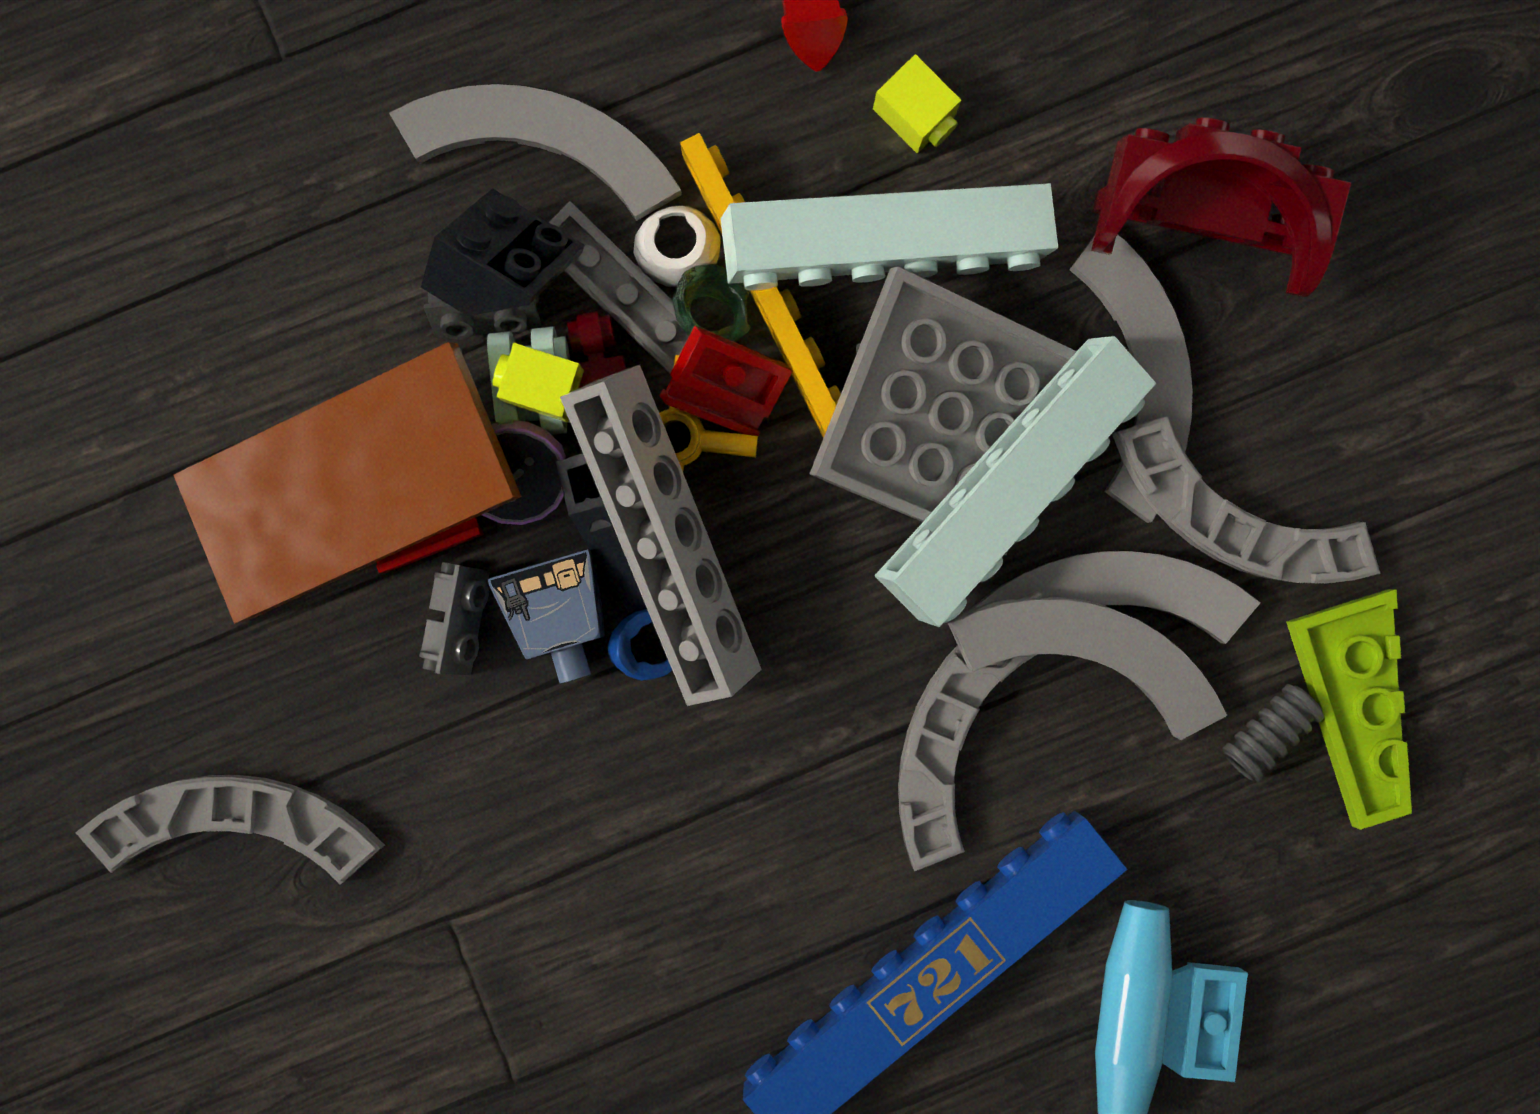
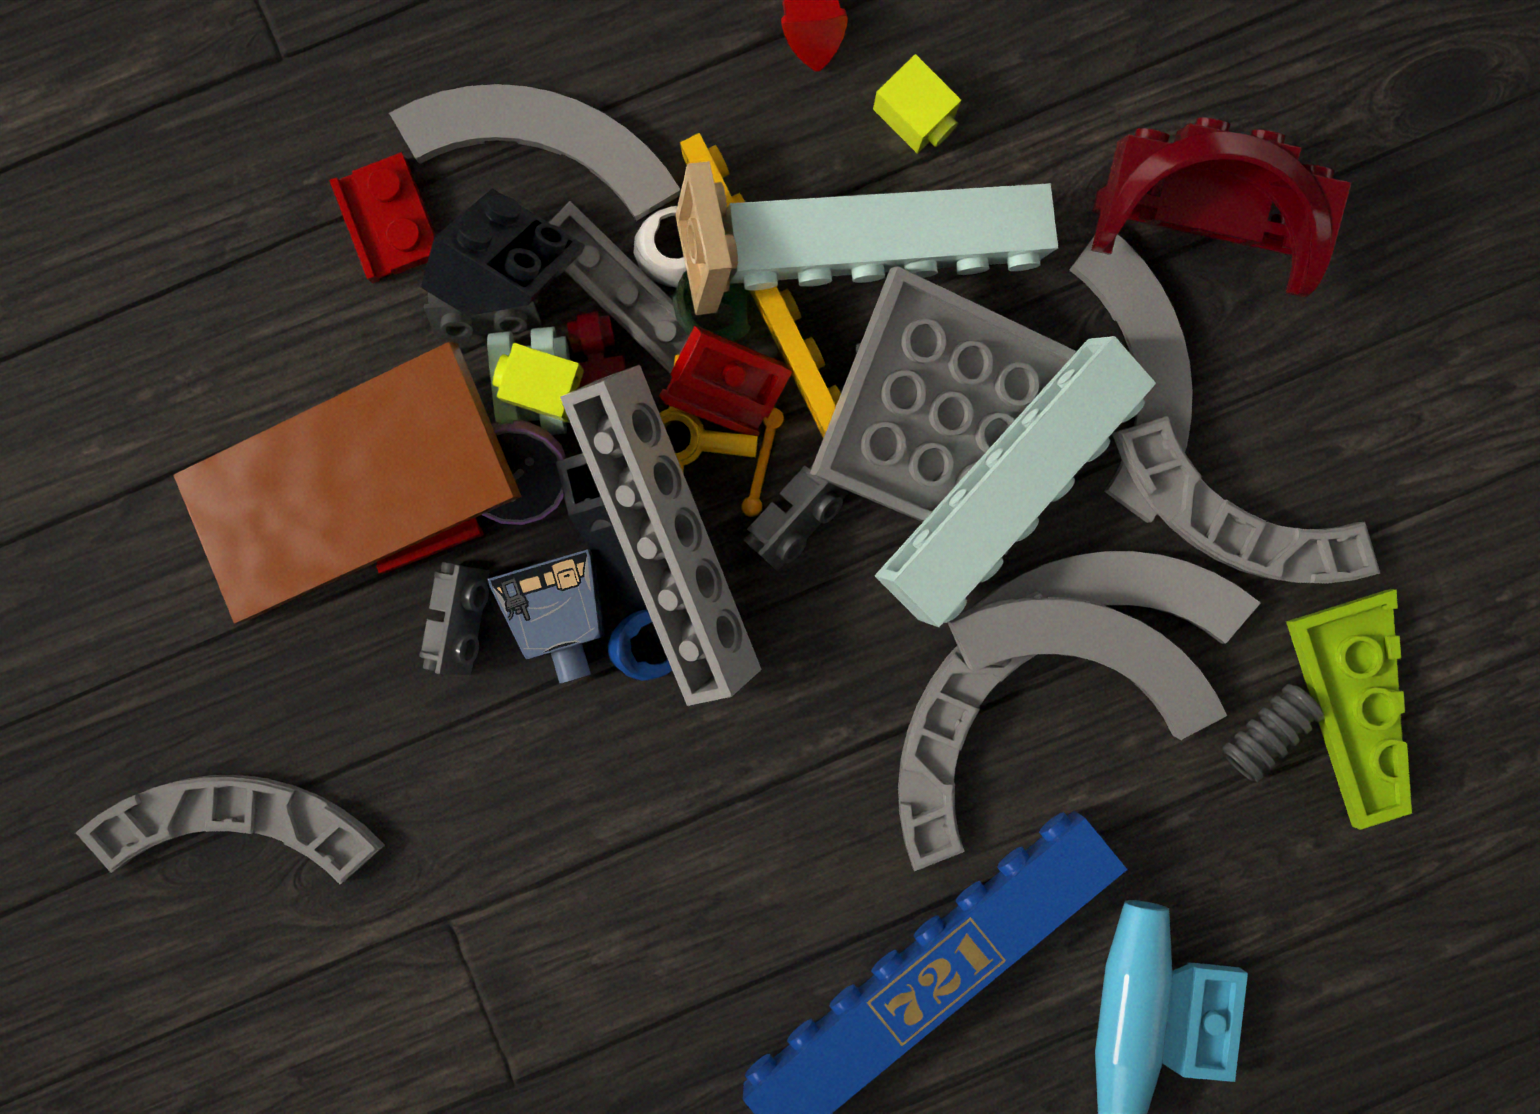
(385, 217): none -> red plate
(705, 247): none -> tan plate
(752, 505): none -> light orange hinge
(782, 535): none -> dark grey hinge

